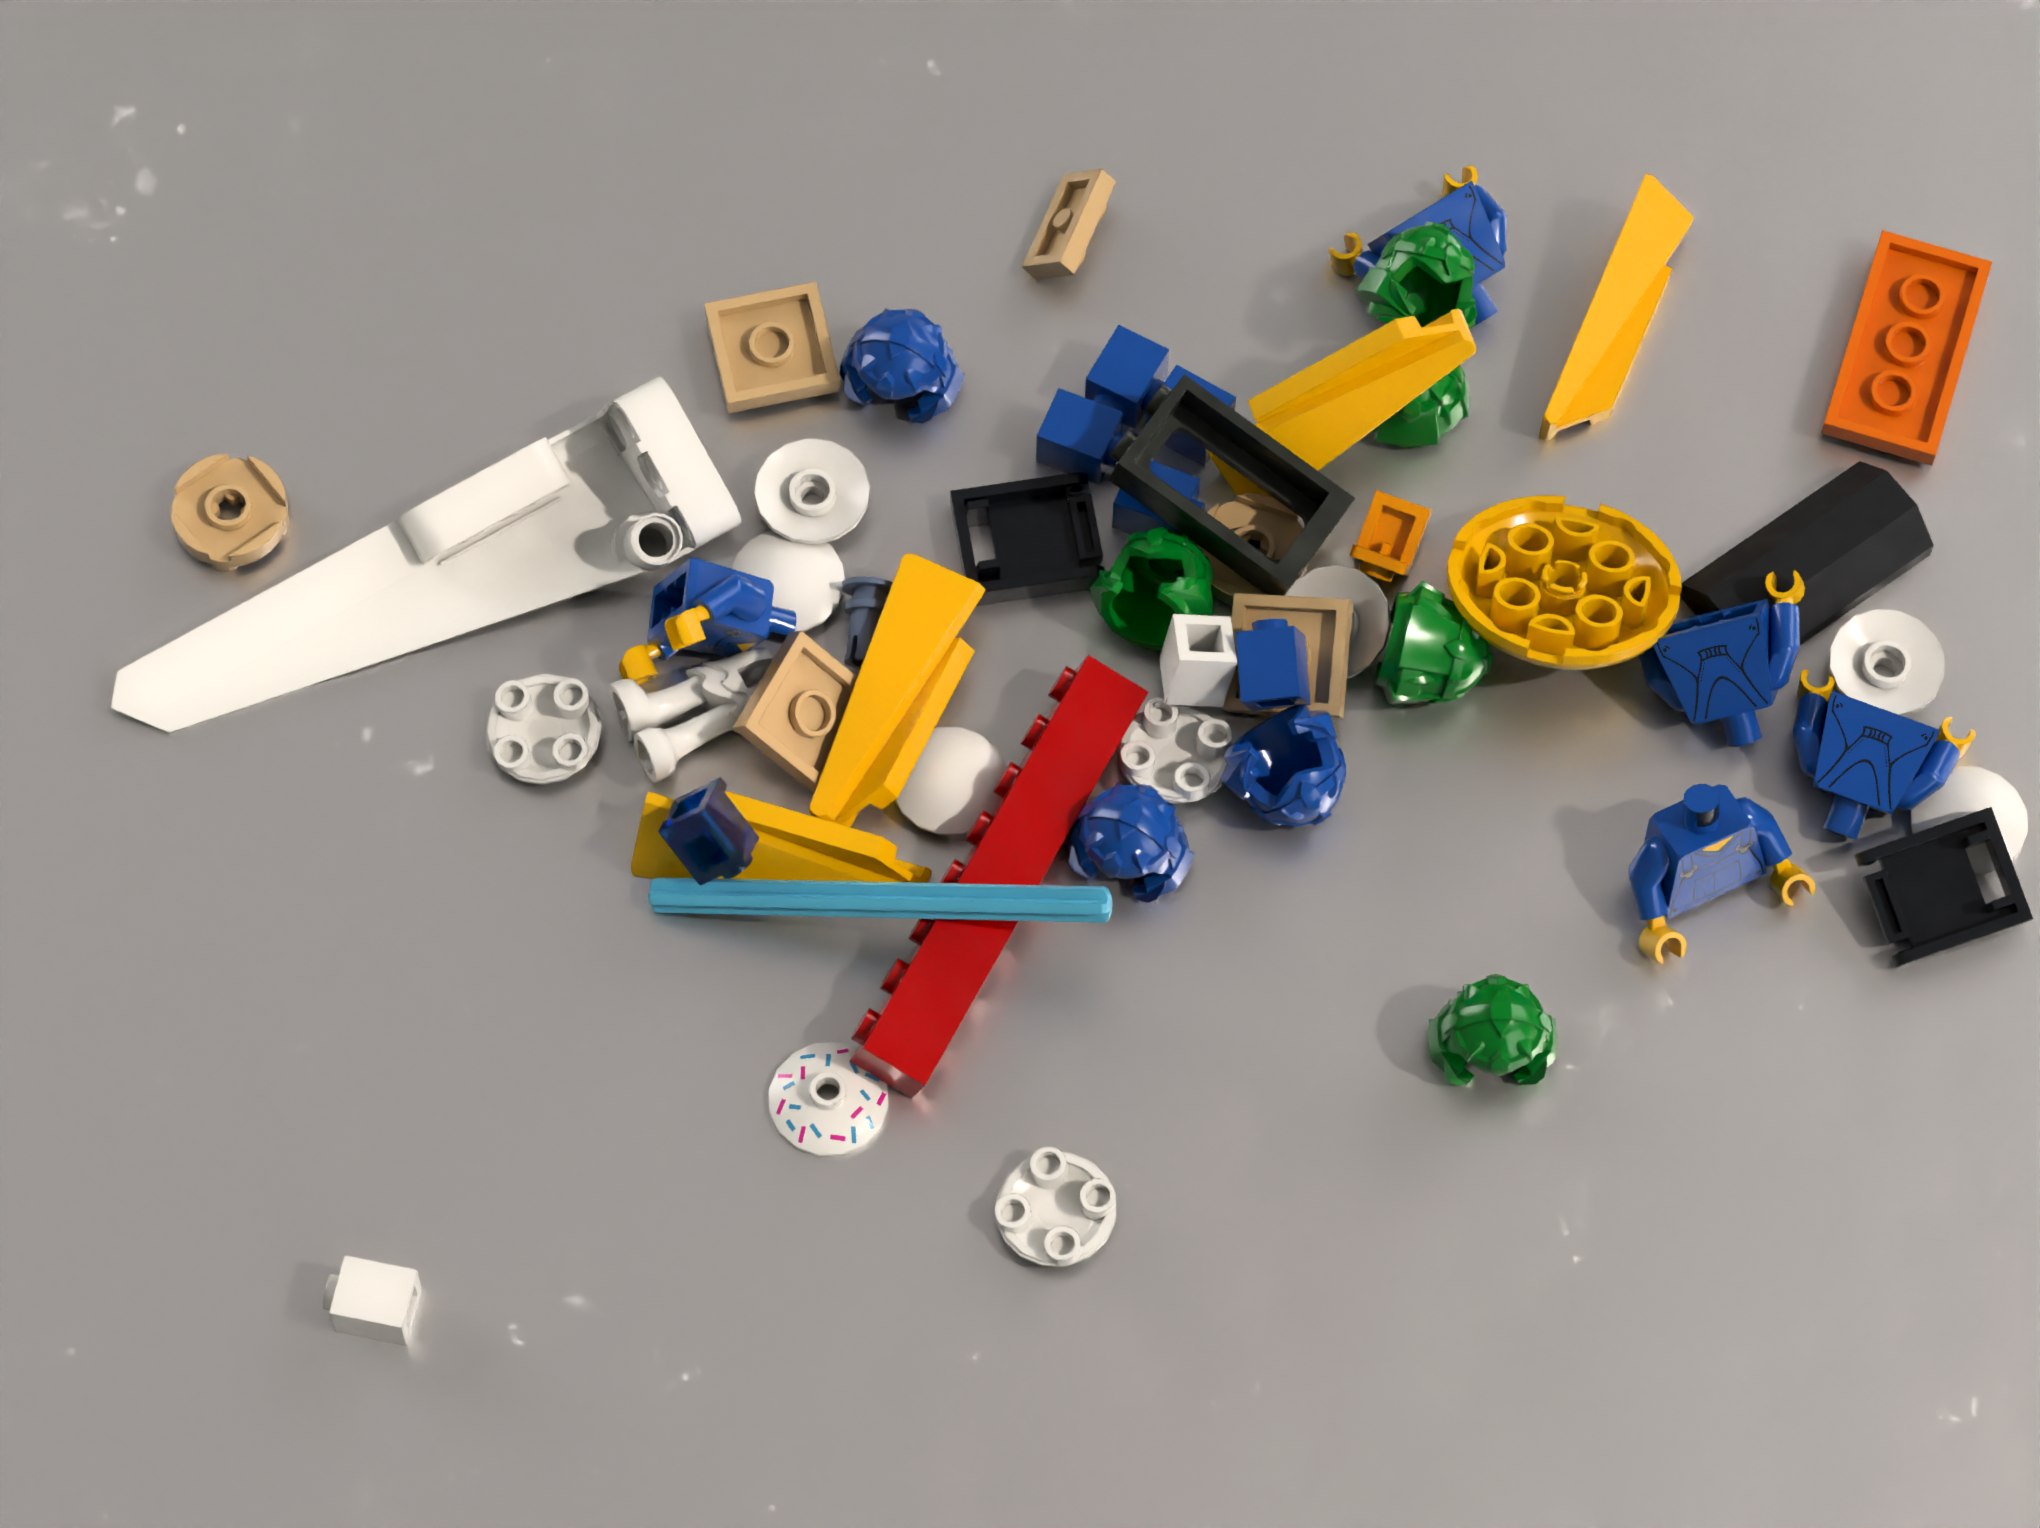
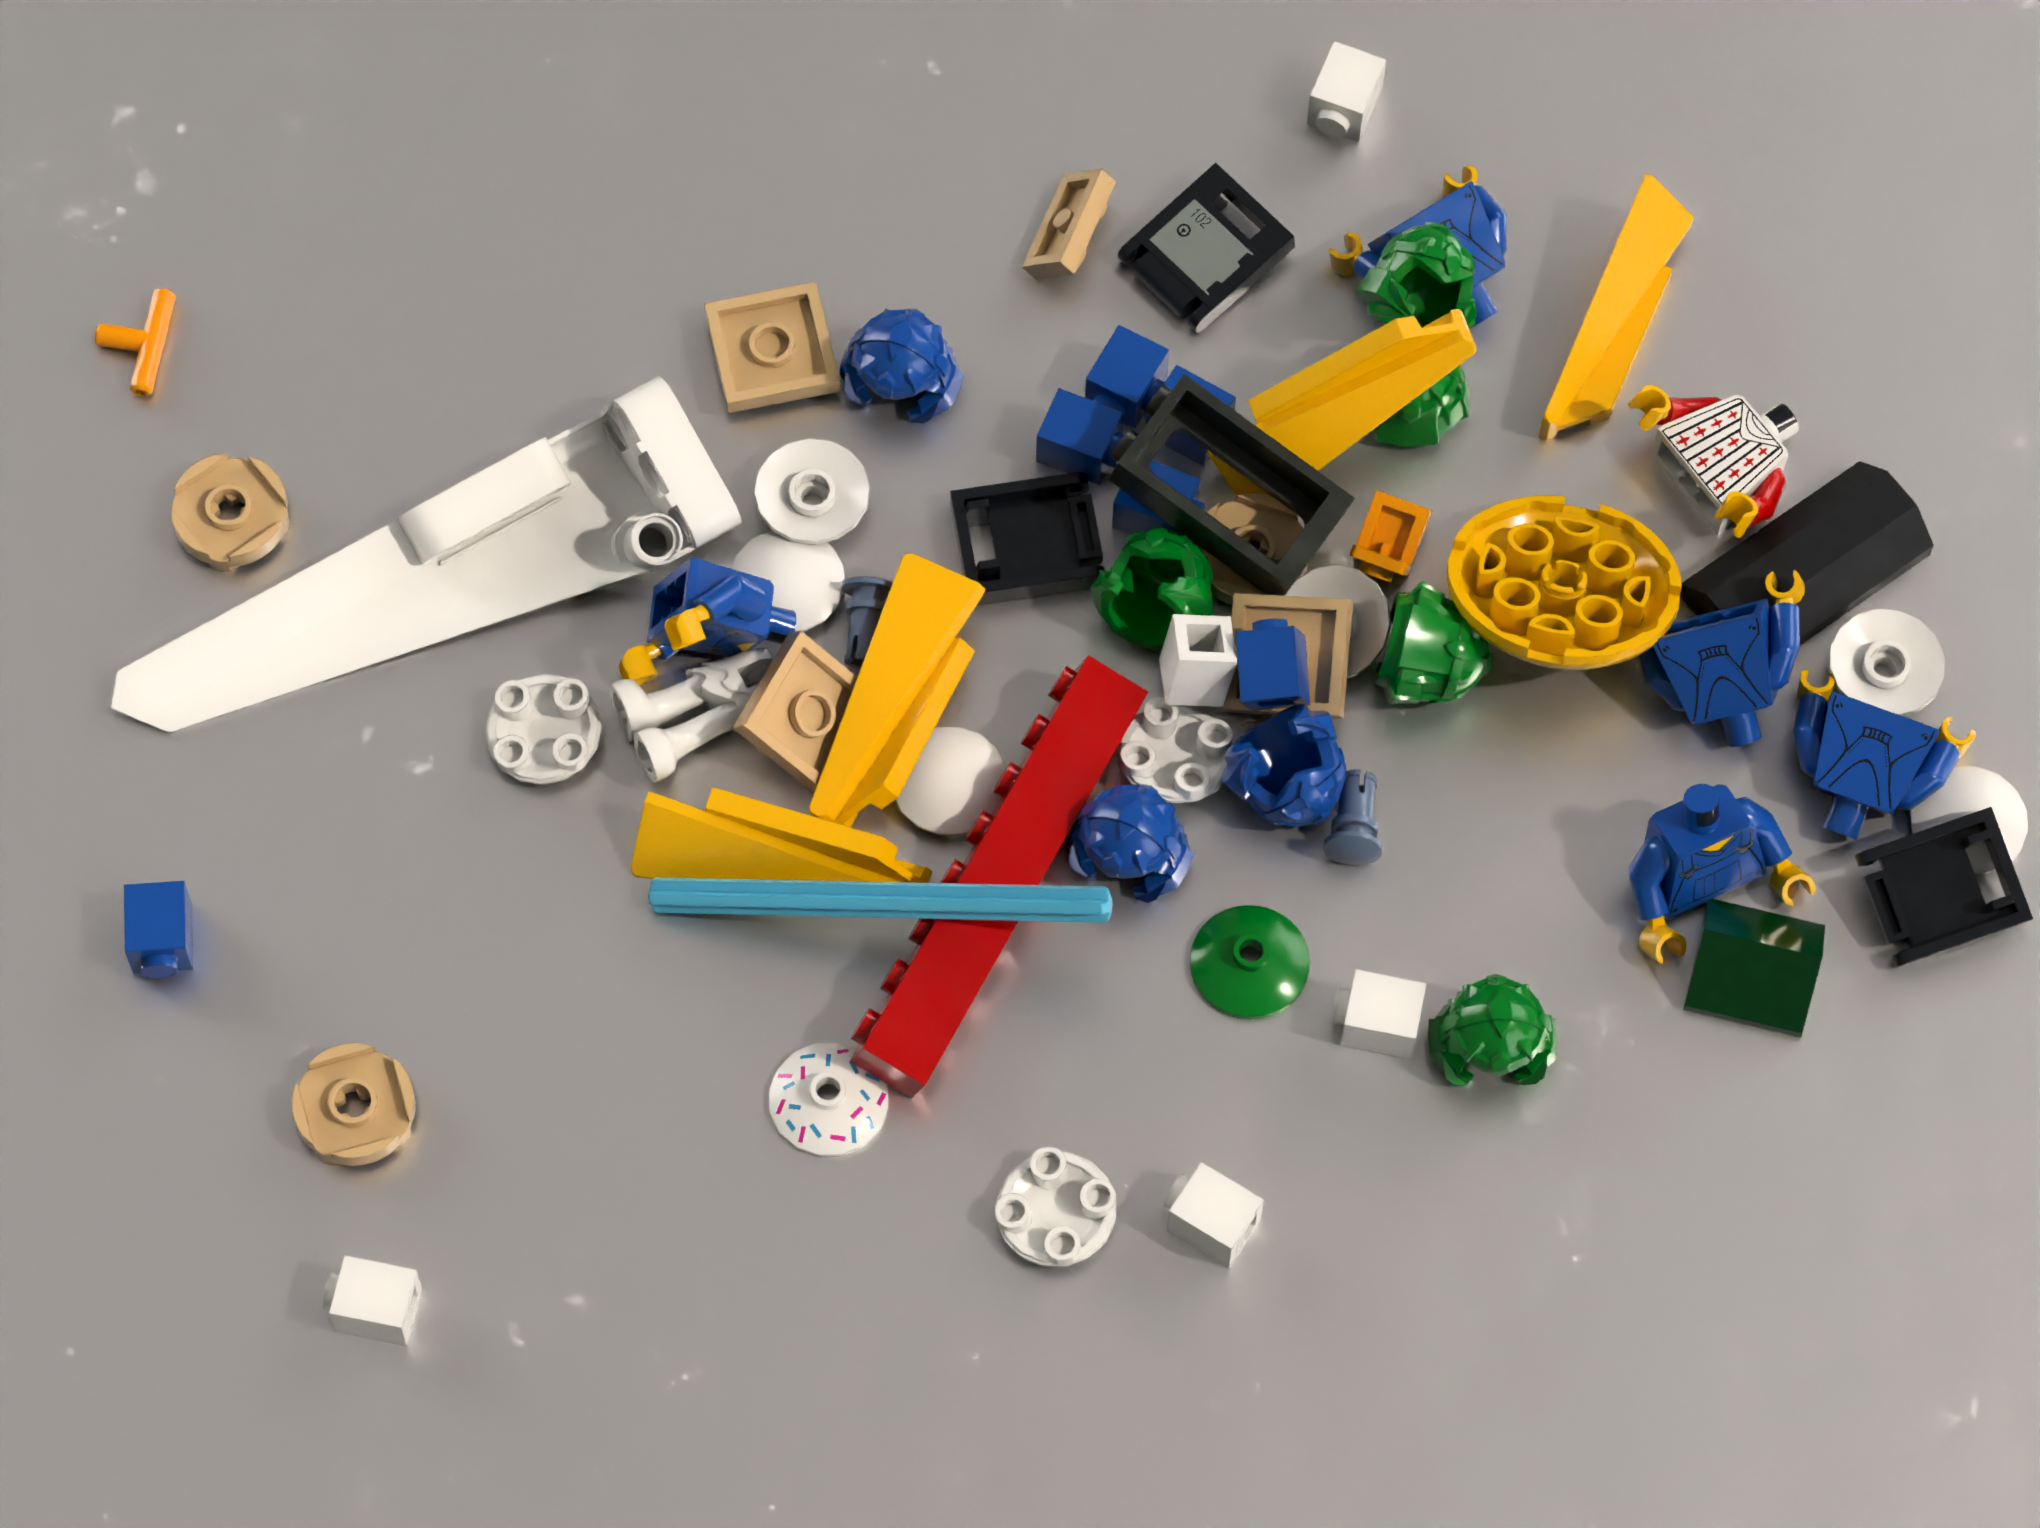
(146, 341): none -> light orange piece
(158, 928): none -> blue brick
(358, 1139): none -> tan plate
(709, 833): clear blue brick -> none
(1201, 253): none -> black container
(1212, 1213): none -> white brick
(1242, 986): none -> green dish
(1346, 92): none -> white brick
(1354, 830): none -> sand blue pin
(1380, 1013): none -> white brick
(1720, 454): none -> torso
(1755, 967): none -> dark green slope
(1906, 348): orange plate -> none

